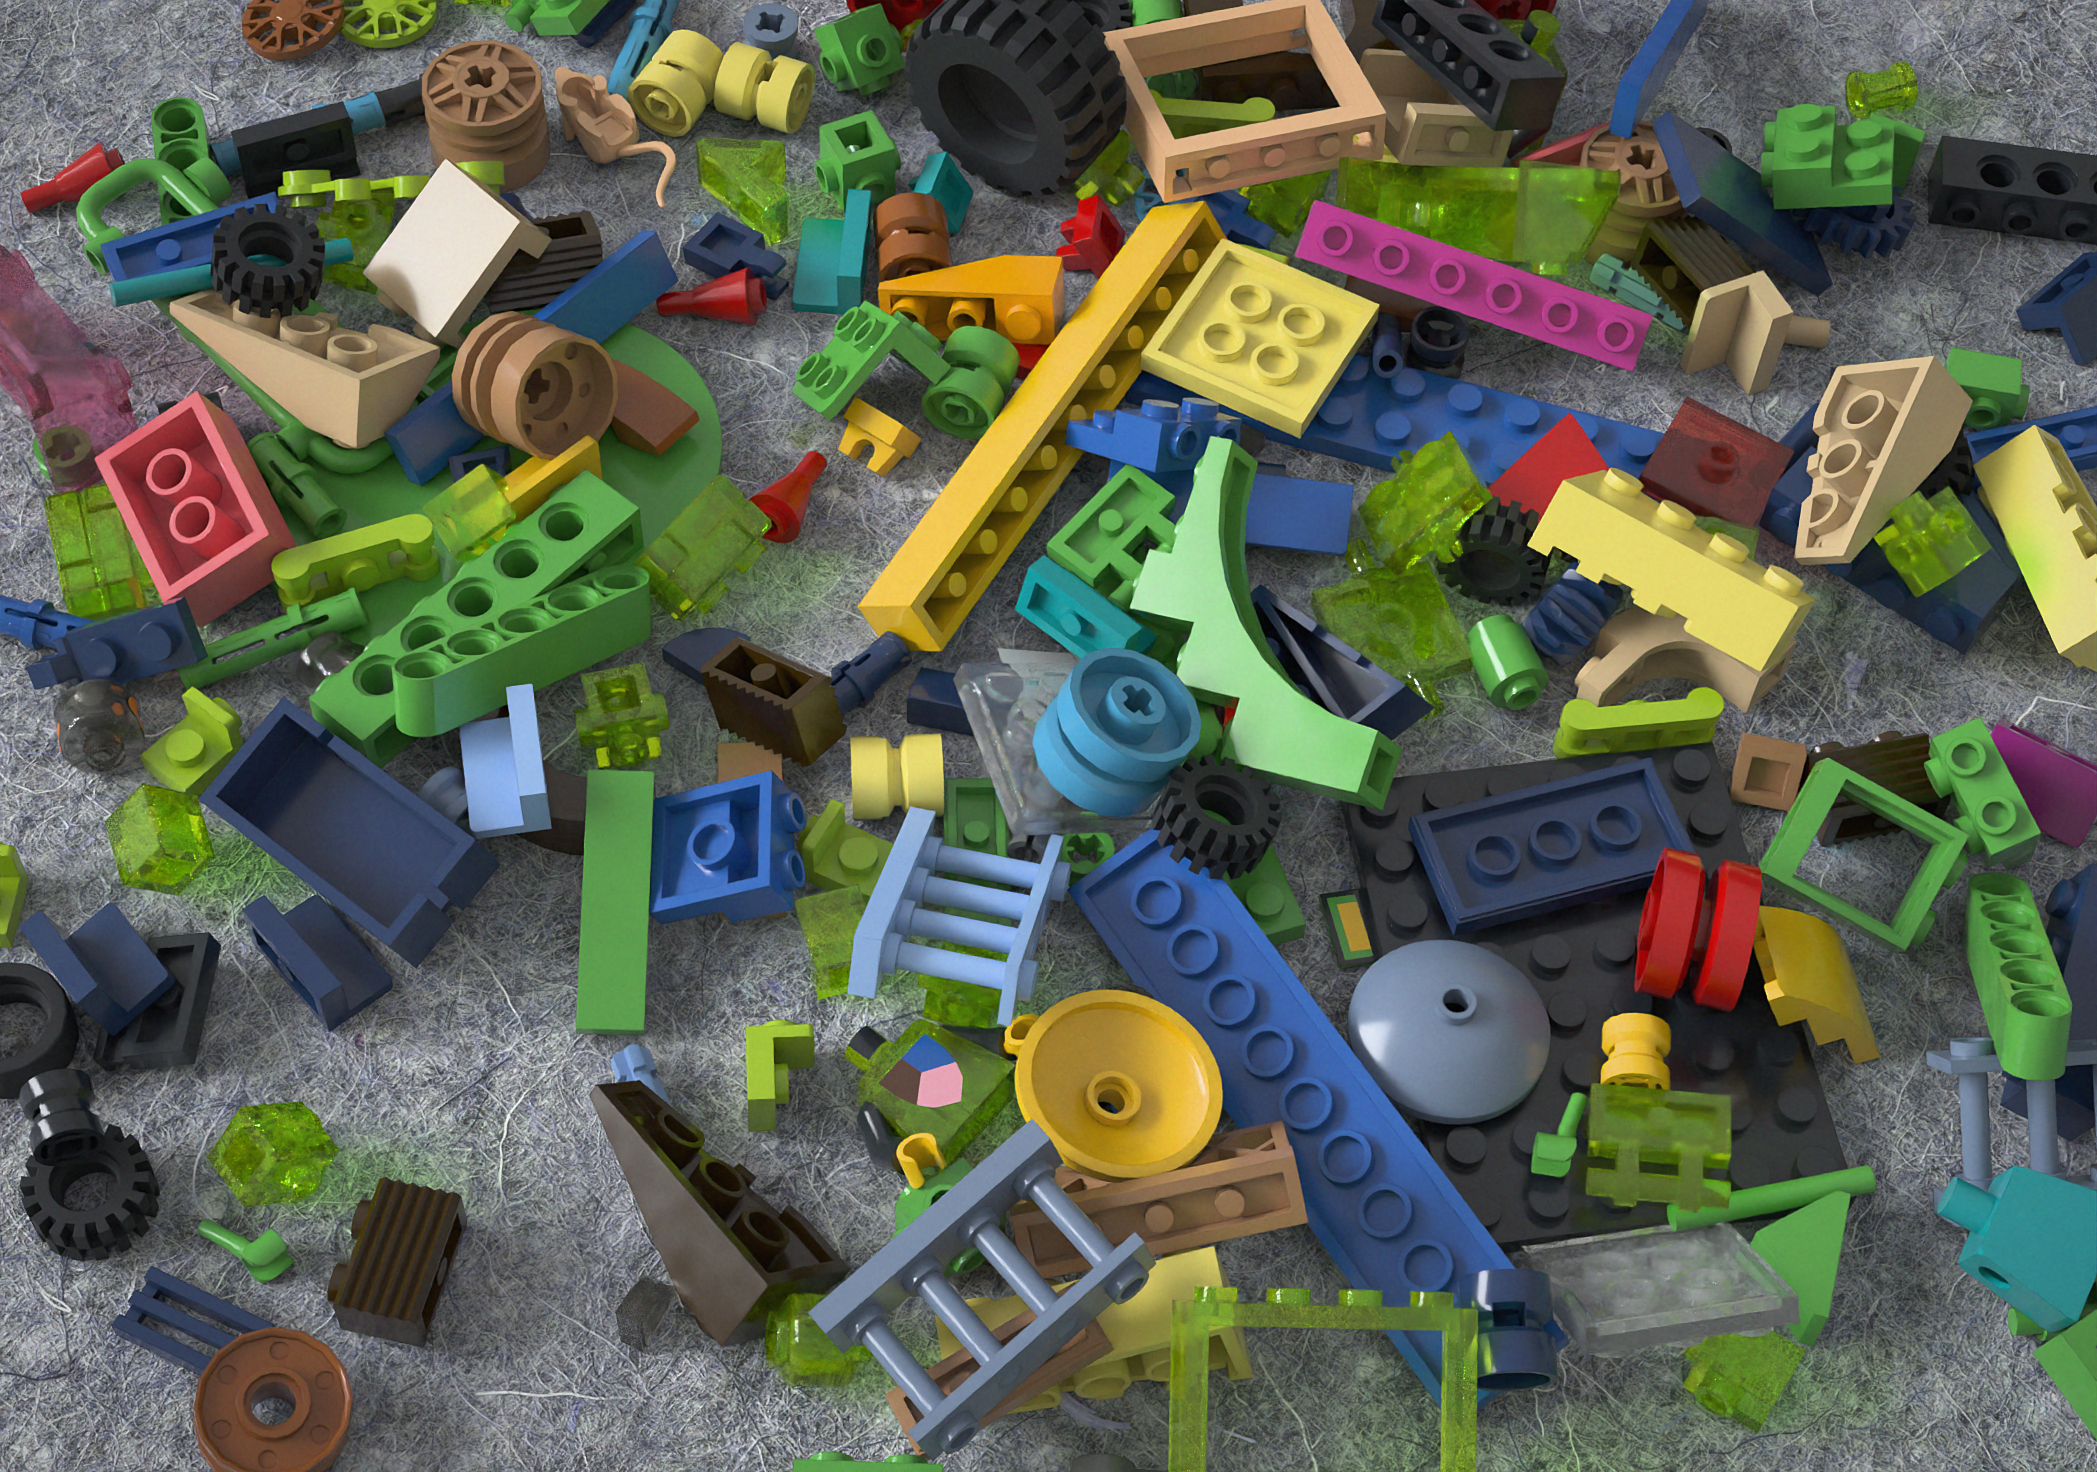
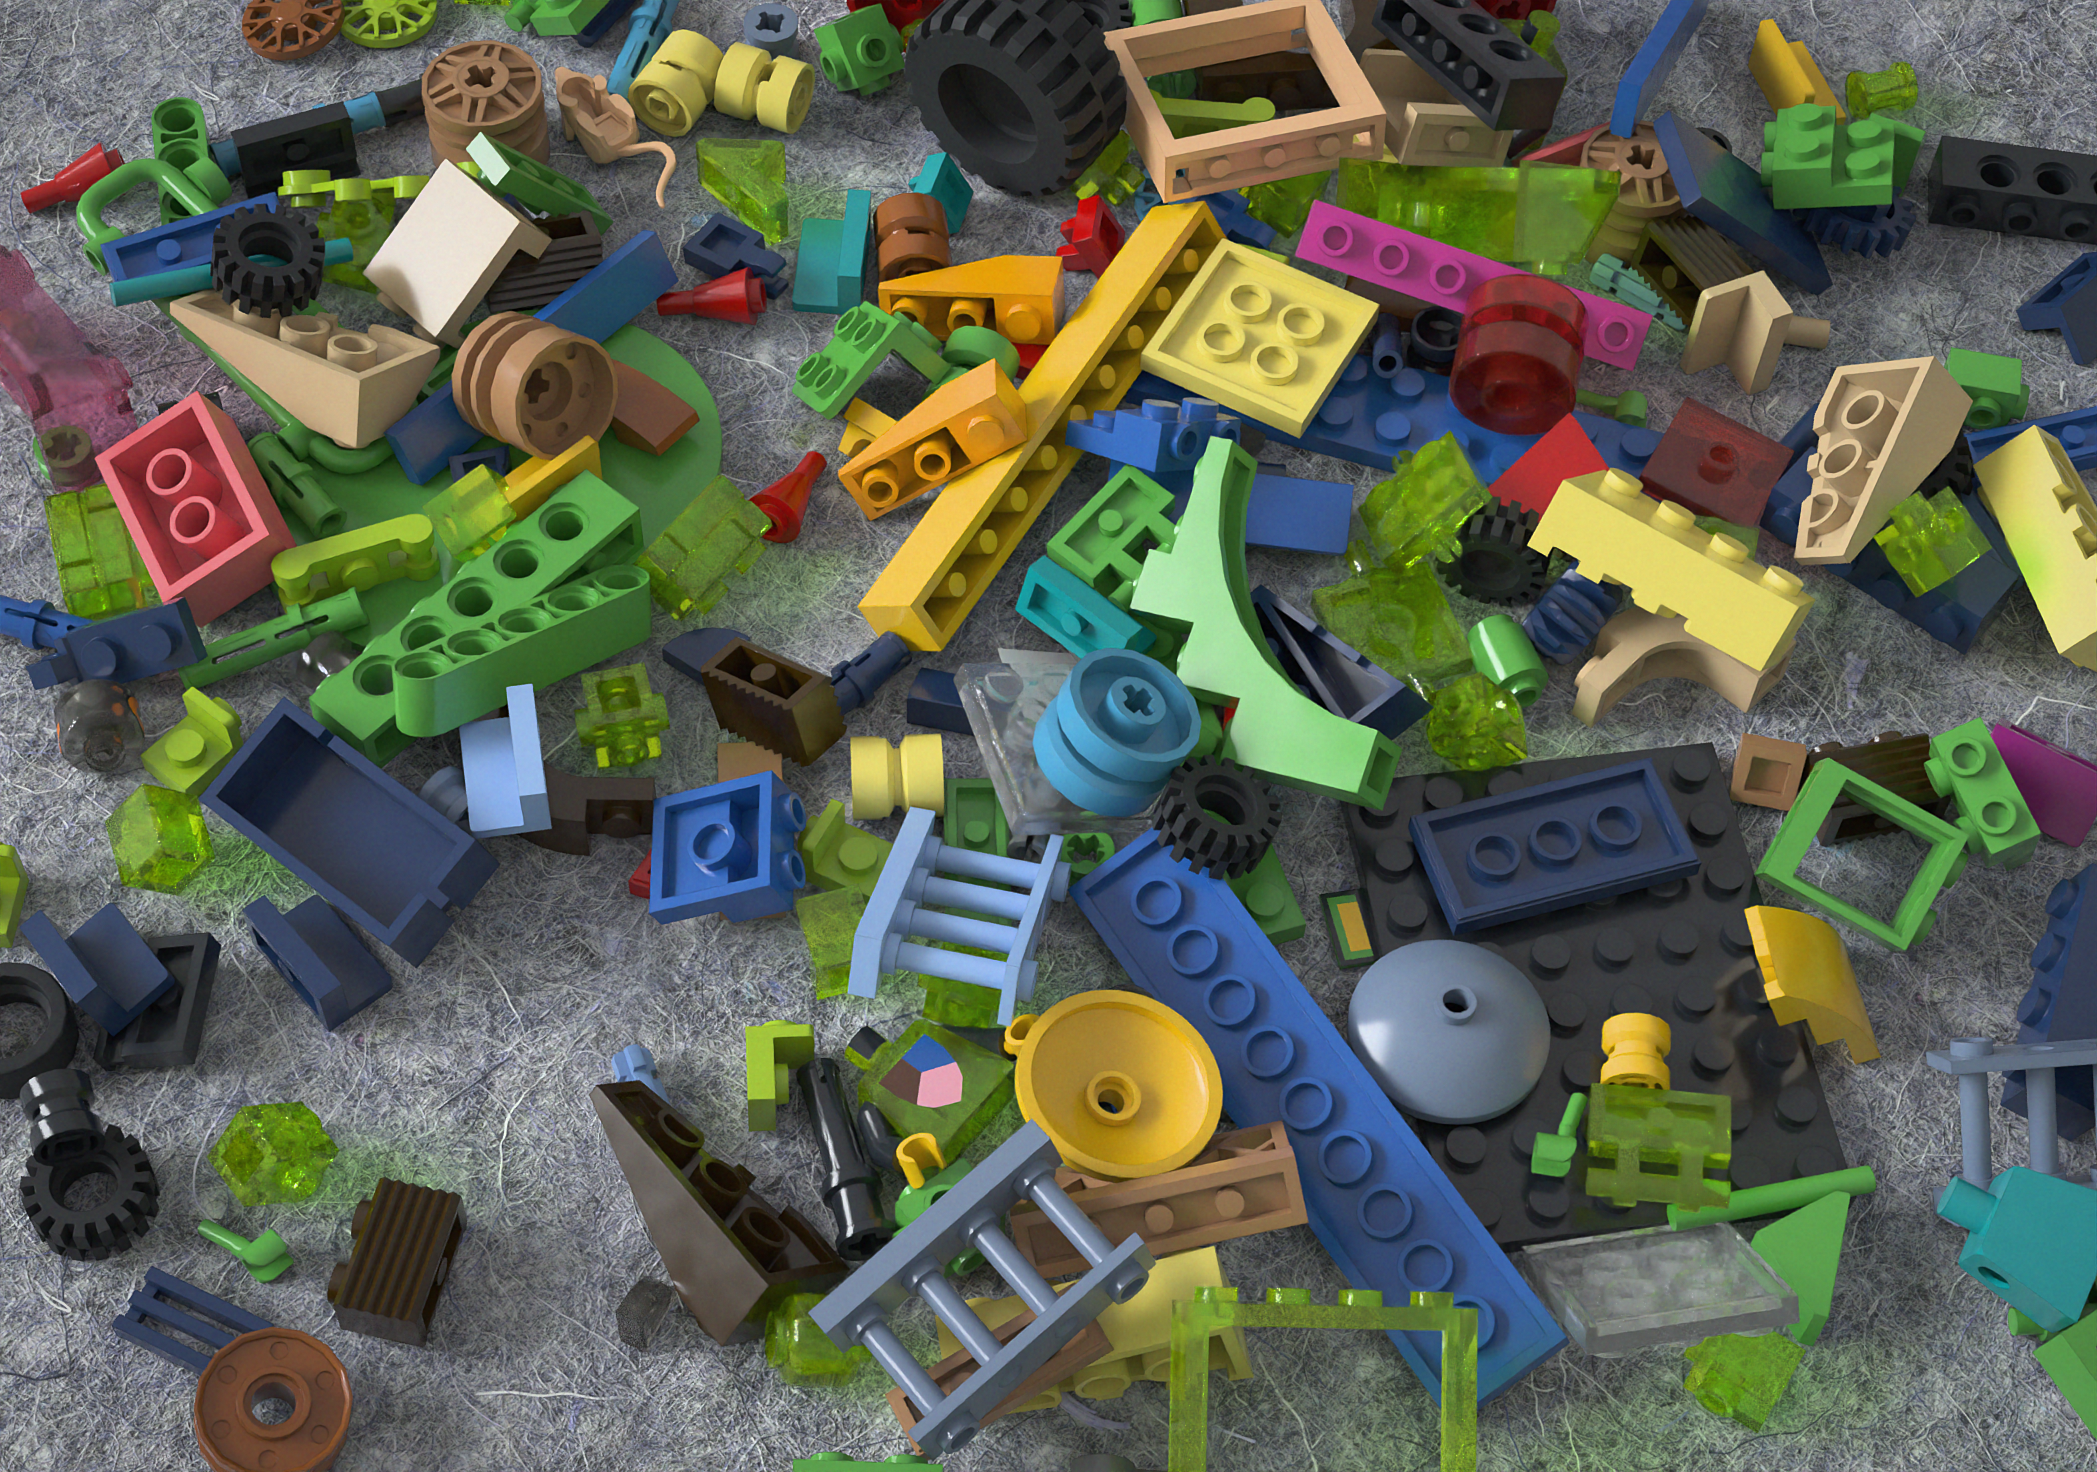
(531, 182): none -> bright green plate
(615, 903): bright green tile -> none
(850, 1183): none -> black pin
(858, 157): bright green brick -> none
(938, 440): none -> light orange slope
(1476, 724): none -> clear neon green brick
(1511, 1355): dark blue wheel -> none
(1519, 354): none -> clear red wheel
(1627, 408): none -> bright green hand
(1637, 724): lime plate -> none
(1709, 931): red wheel -> none
(1788, 72): none -> yellow panel
(2016, 977): bright green beam -> none

